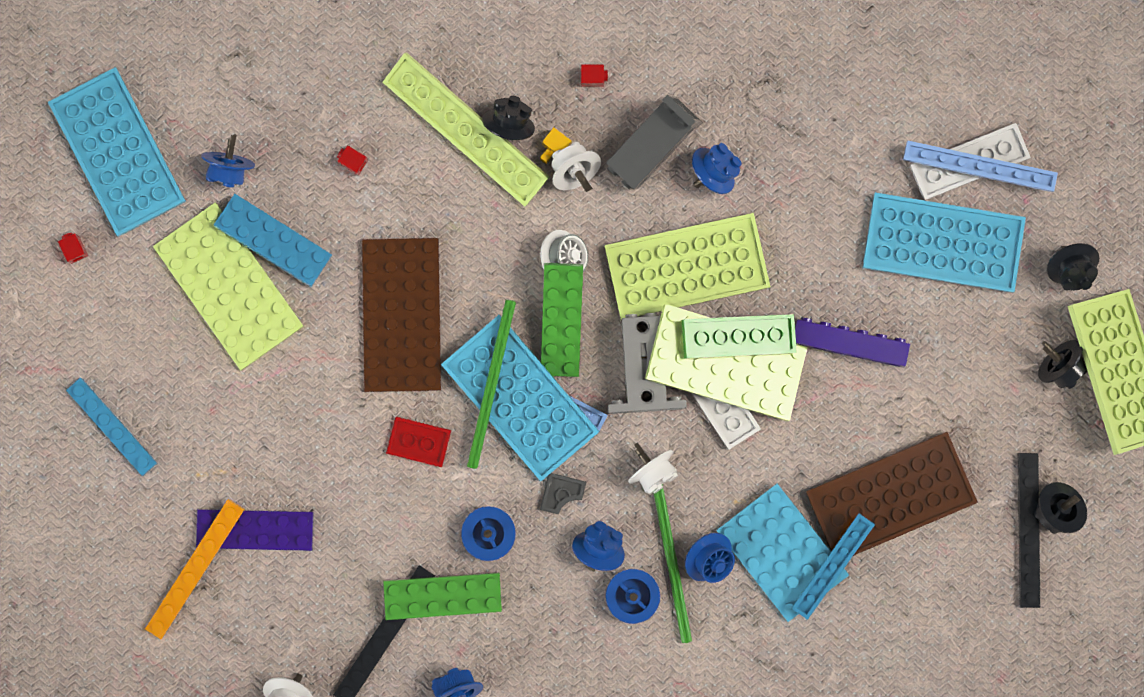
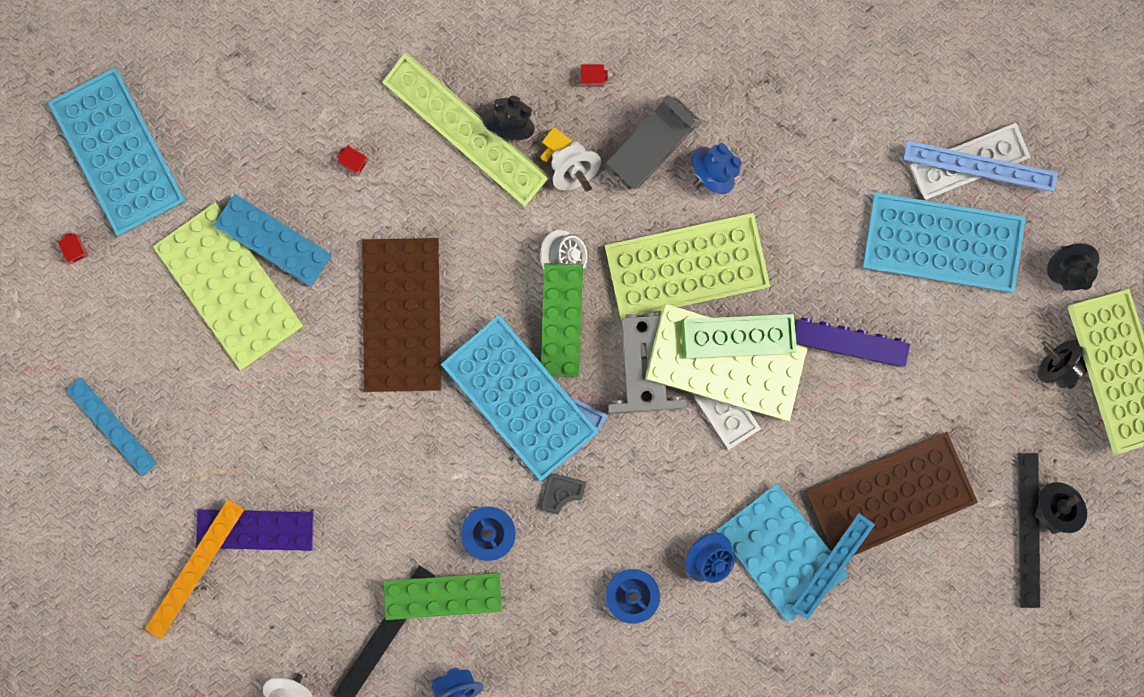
(226, 166): blue piece -> none
(418, 441): red tile -> none
(491, 384): bright green axle -> none
(599, 547): blue piece -> none
(654, 472): white piece -> none
(672, 566): bright green axle -> none

